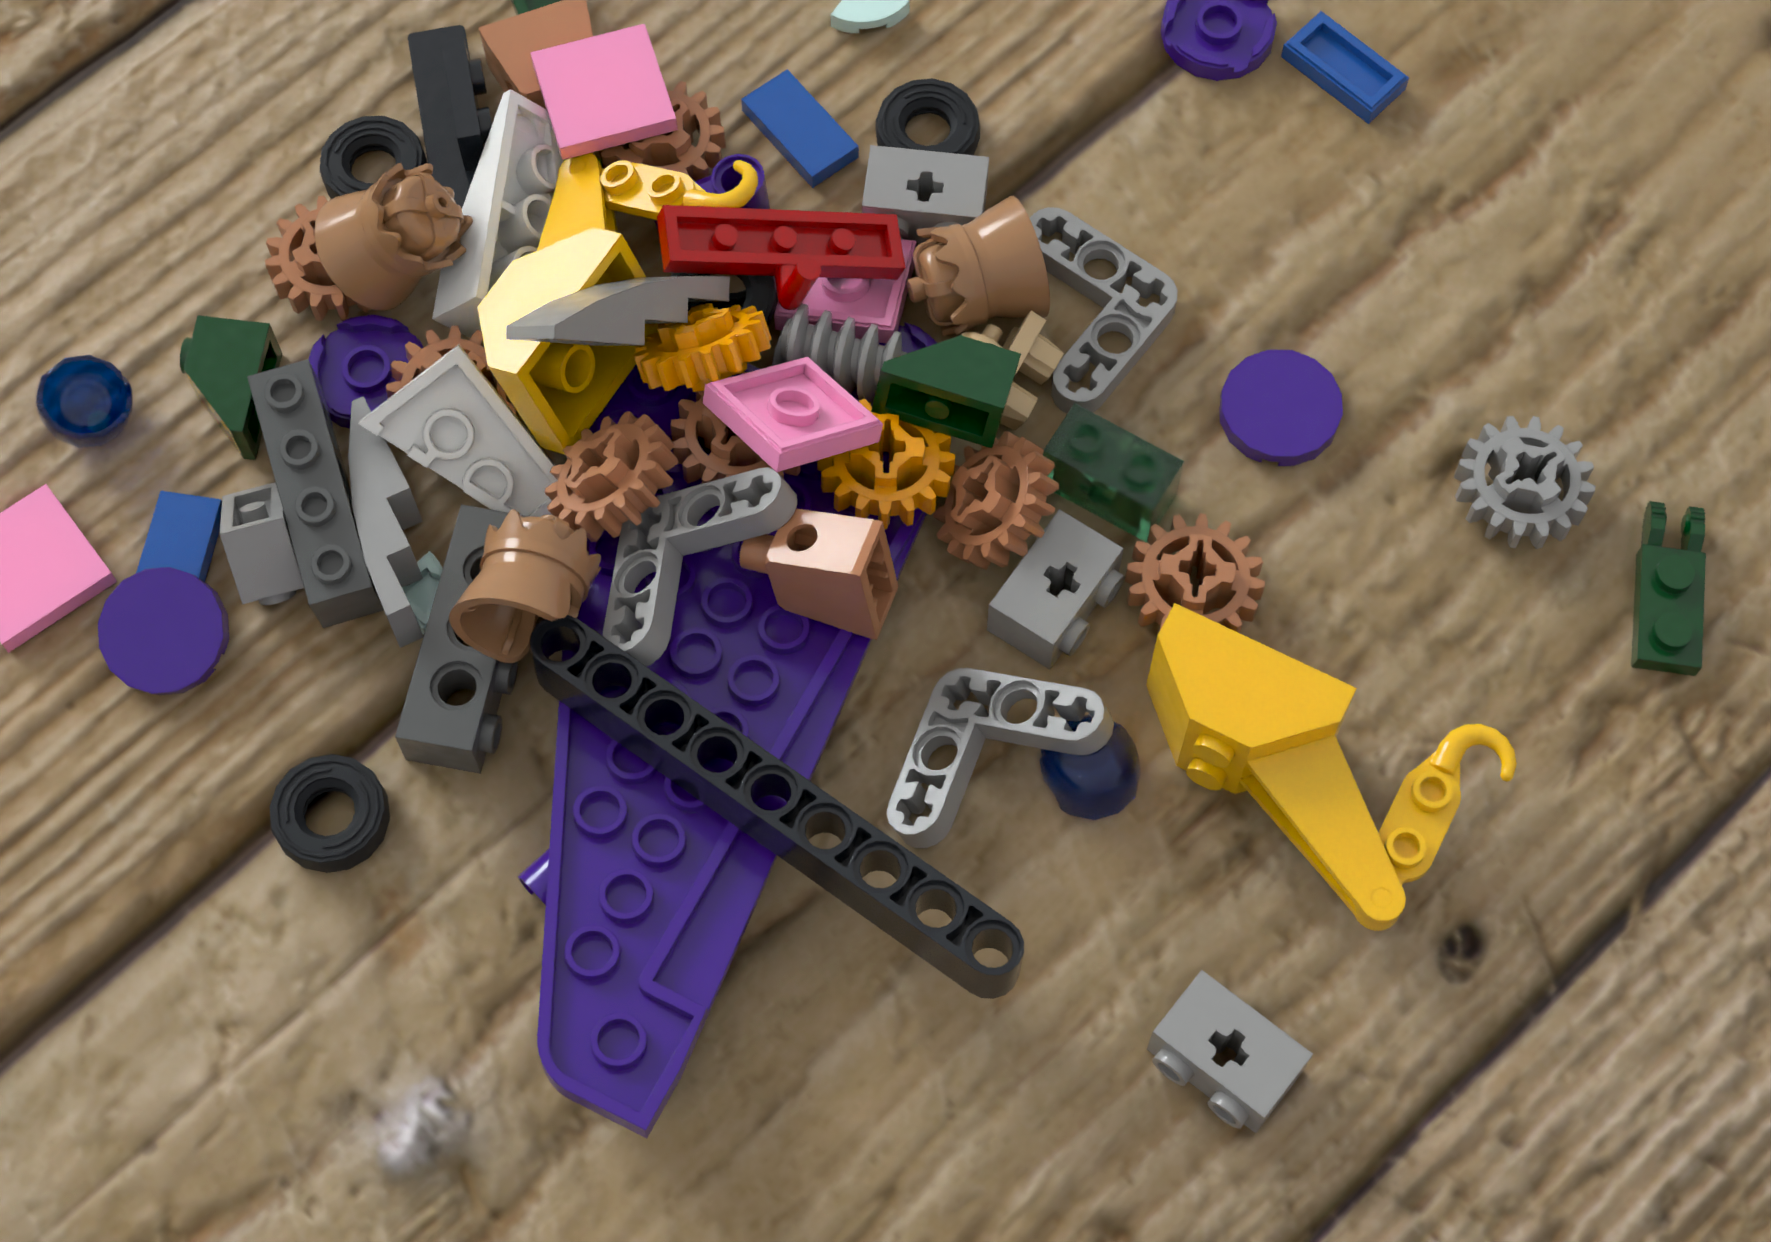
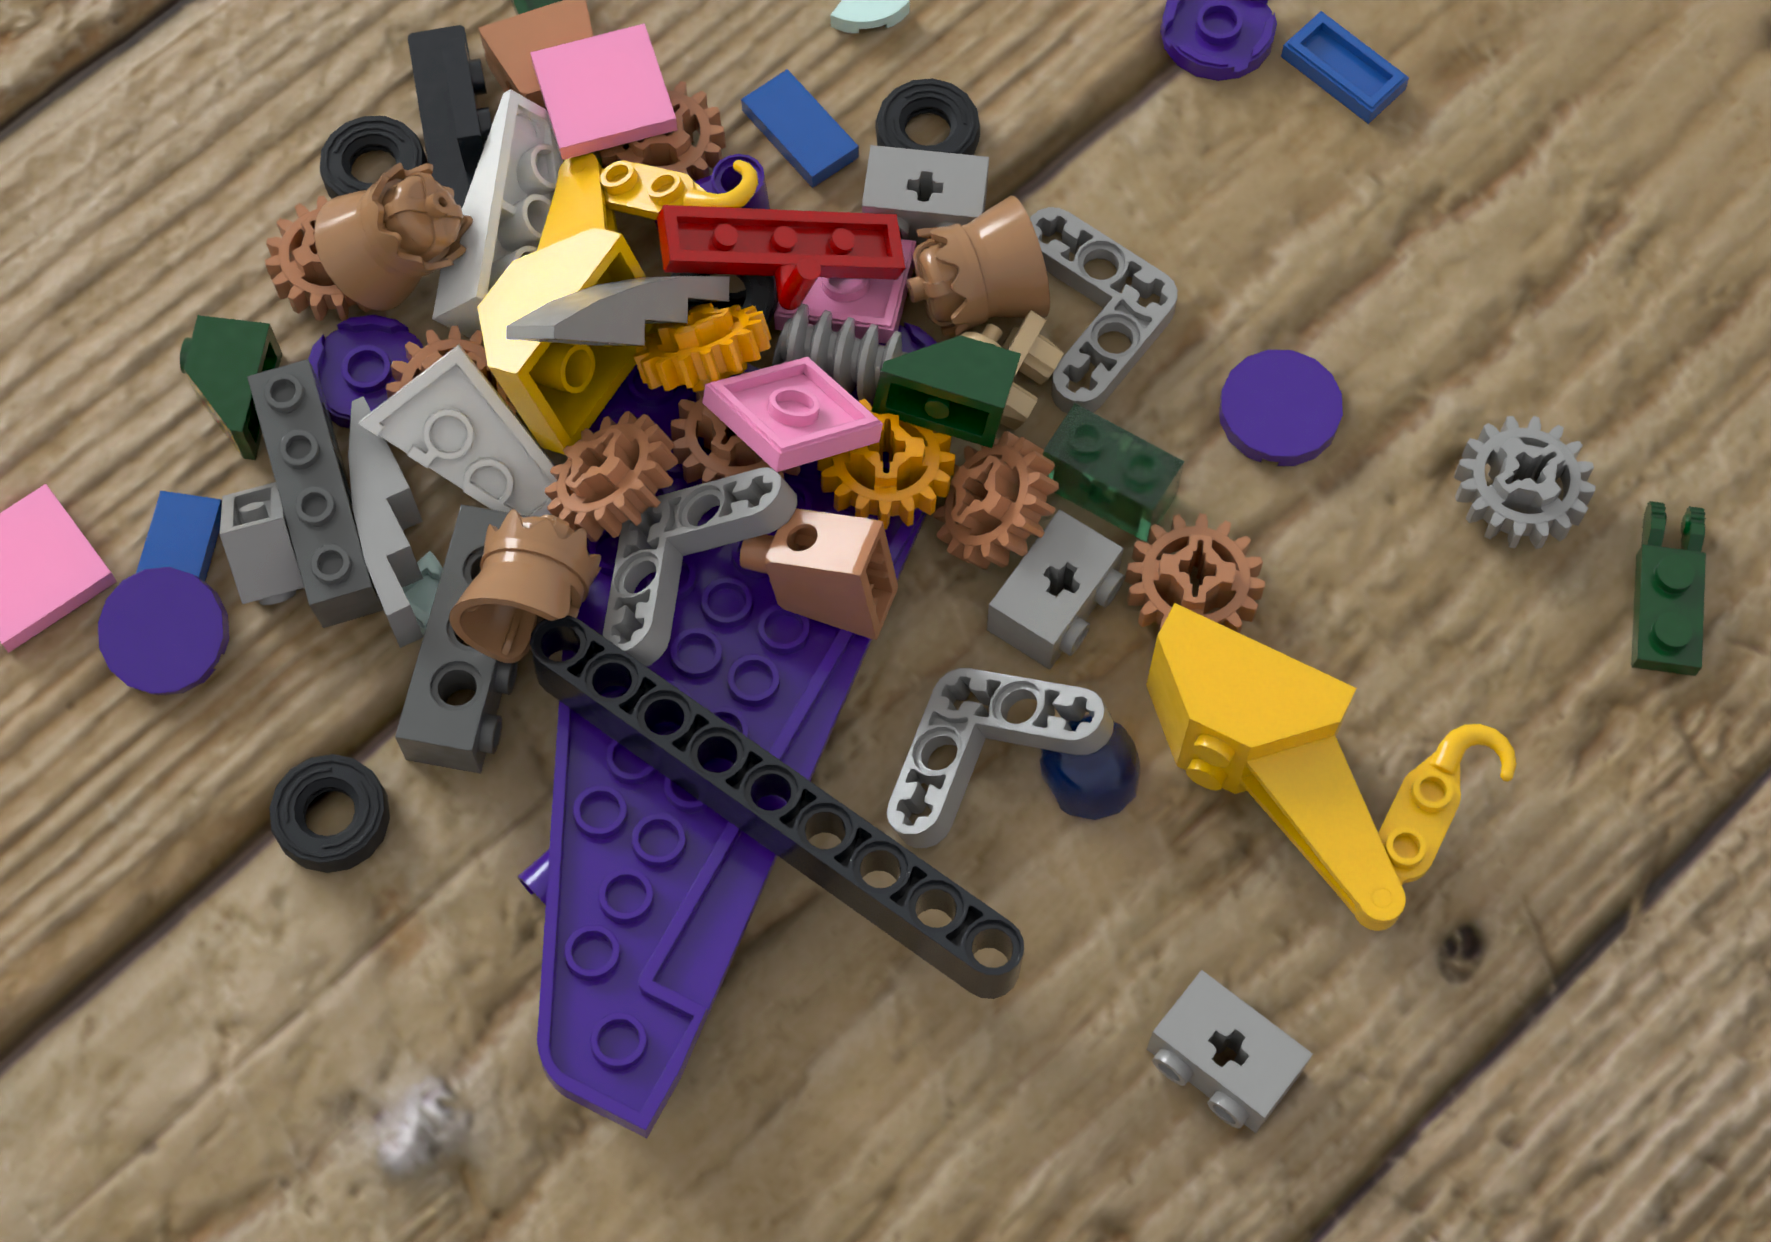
(84, 401): clear blue hair -> none

